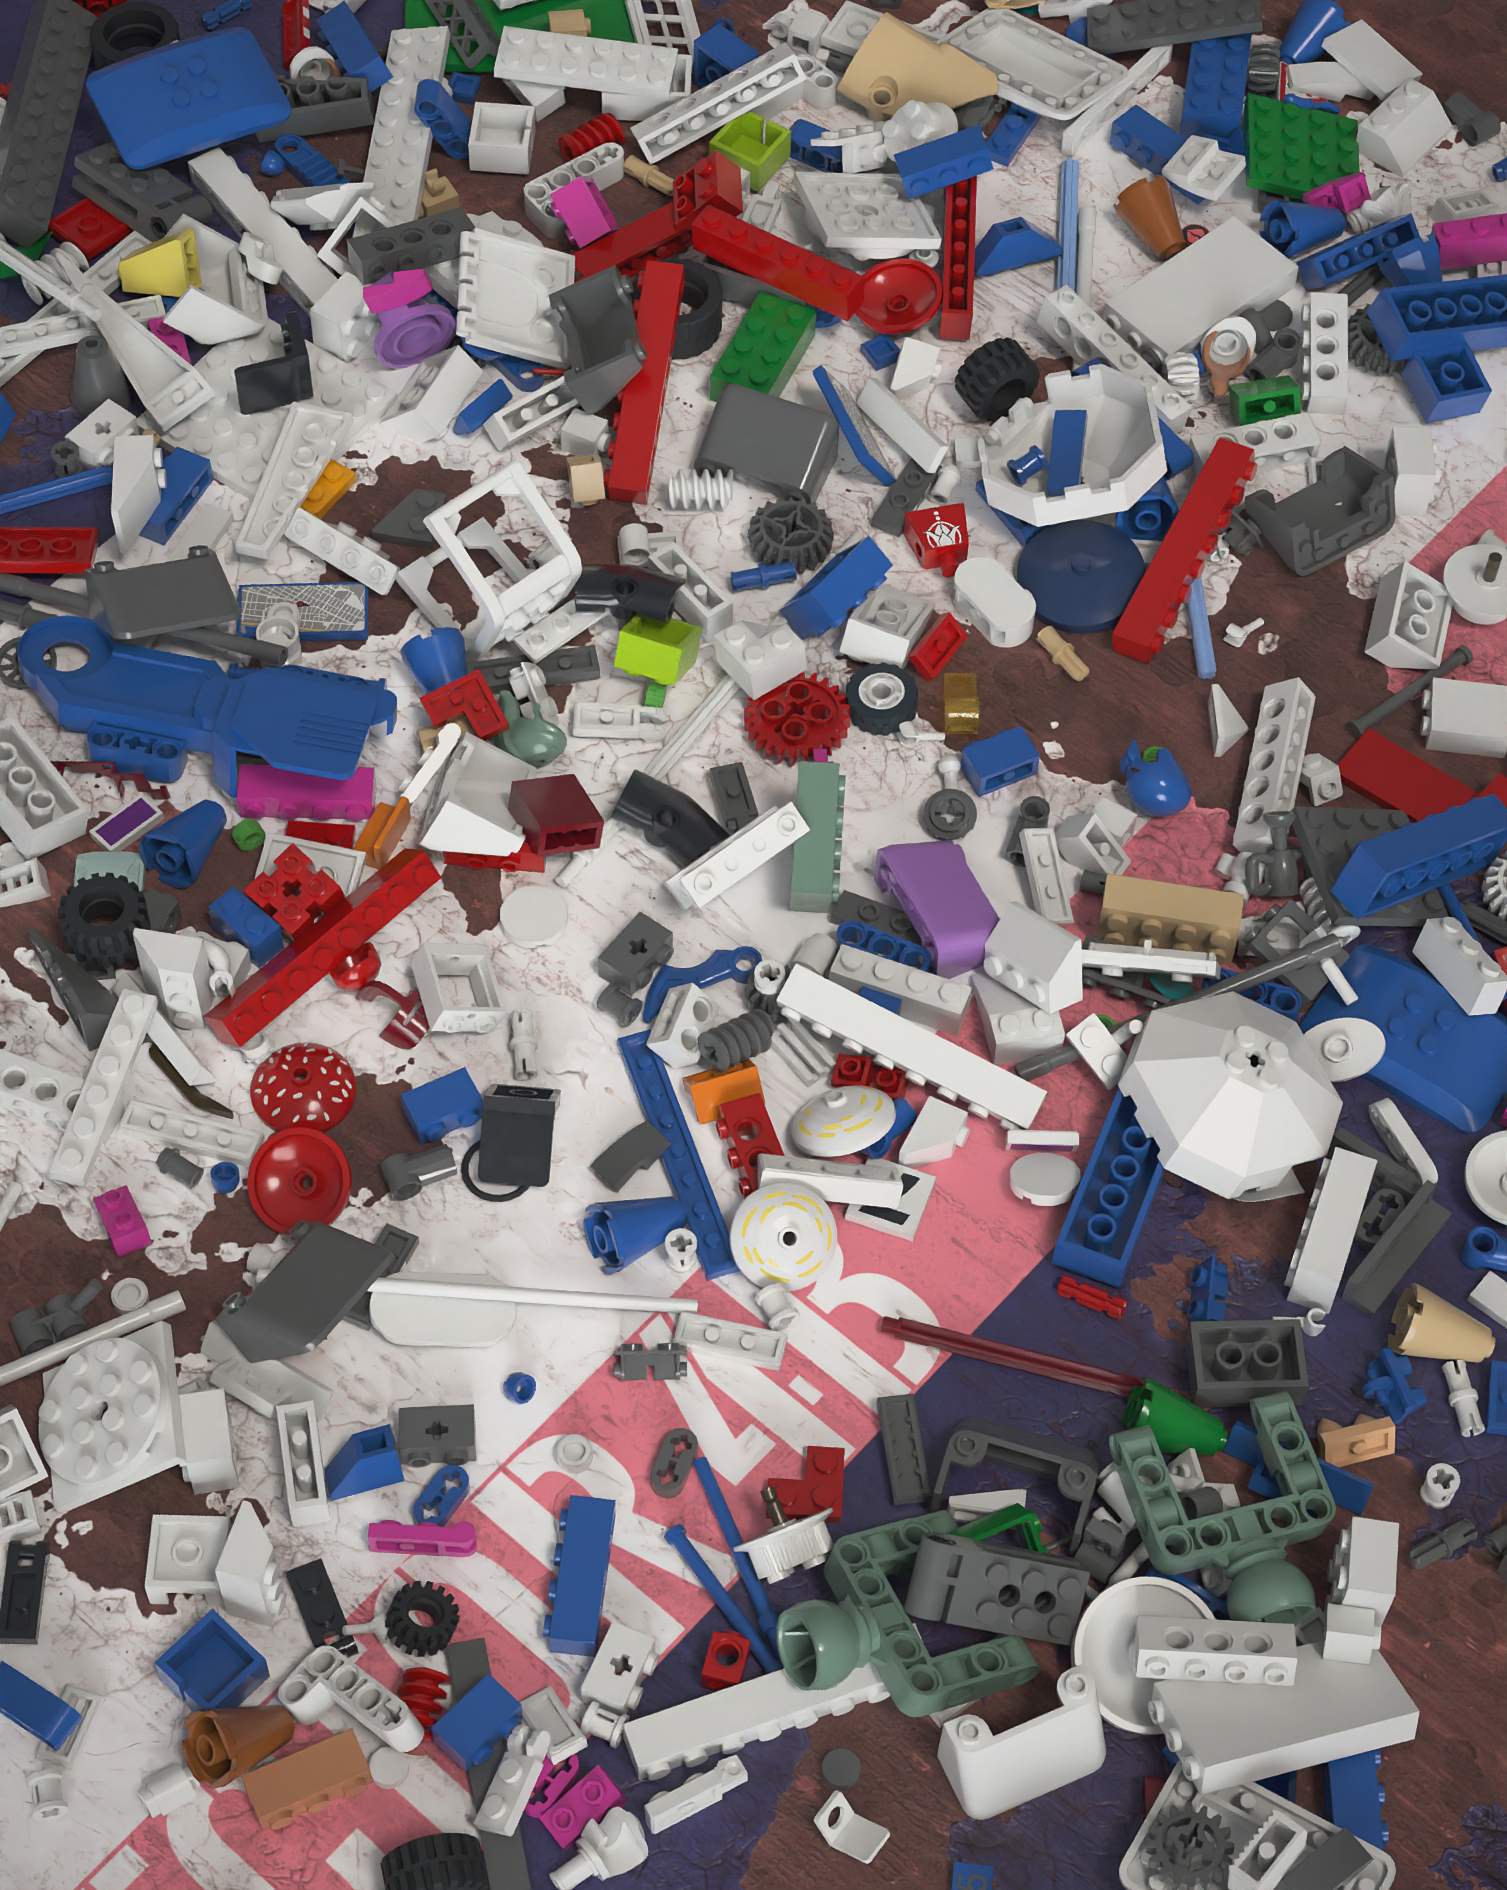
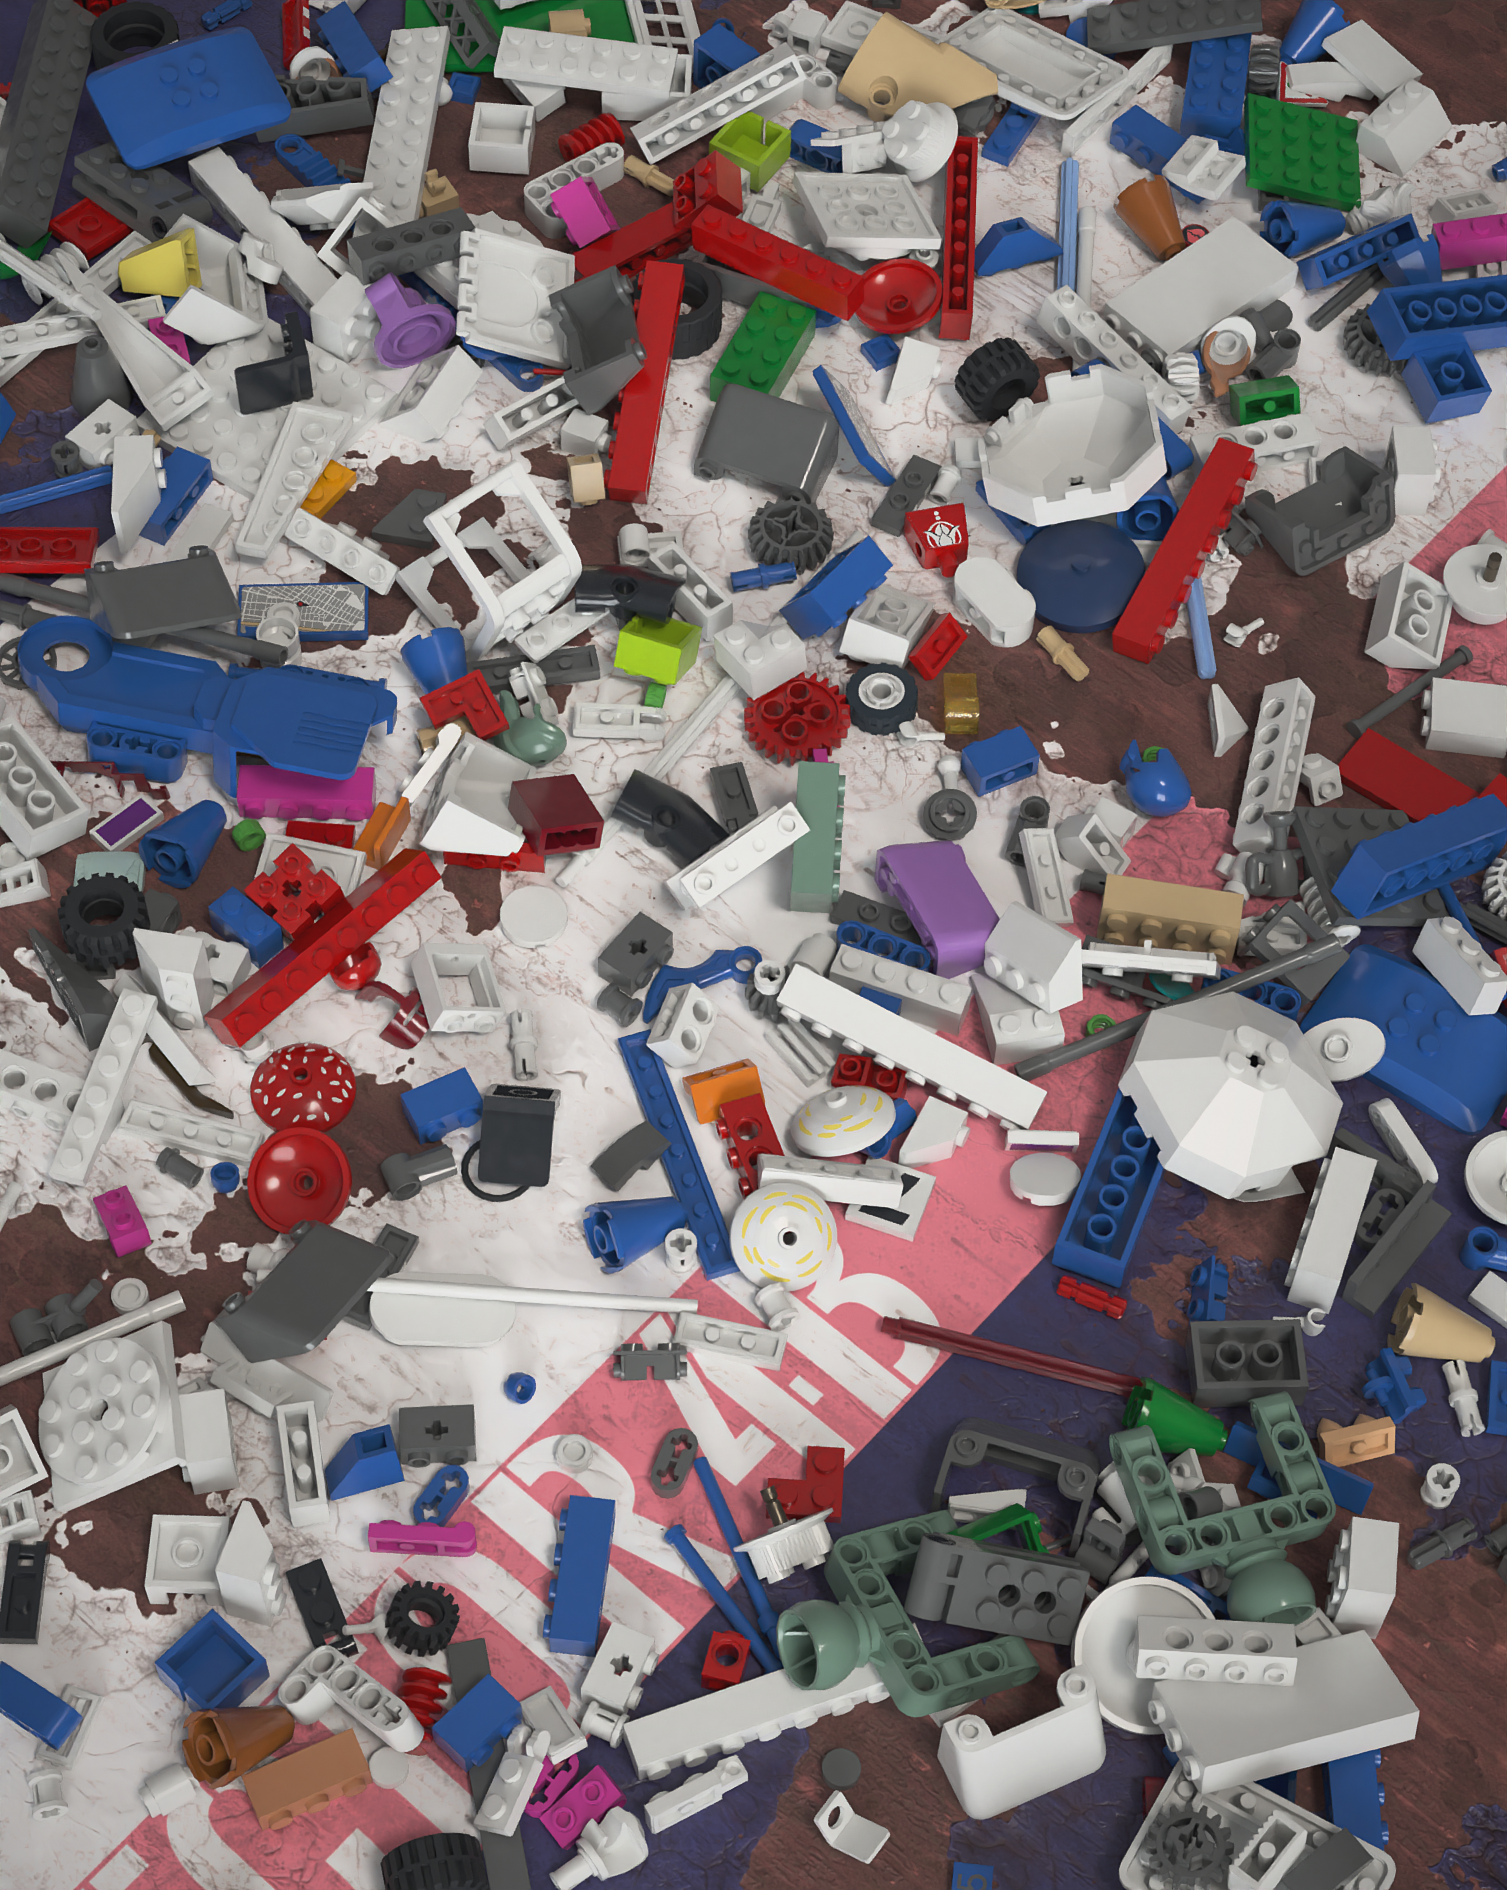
(221, 964): white piece -> none
(272, 164): blue hinge -> none
(406, 288): dark pink slope -> none
(444, 117): blue beam -> none
(482, 408): blue slope -> none
(700, 488): white piece -> none
(737, 1040): dark grey piece -> none
(902, 425): white tile -> none
(903, 1449): dark grey plate -> none
(943, 161): blue brick -> none
(1027, 465): blue bush -> none
(1066, 450): blue tile -> none
(1103, 1049): white plate -> none
(1308, 103): blue piece -> none
(1331, 312): white brick -> none
(1331, 970): white piece -> none
(1341, 193): dark pink slope -> none
(1350, 1634): white brick -> none
(1474, 124): dark grey piece -> none

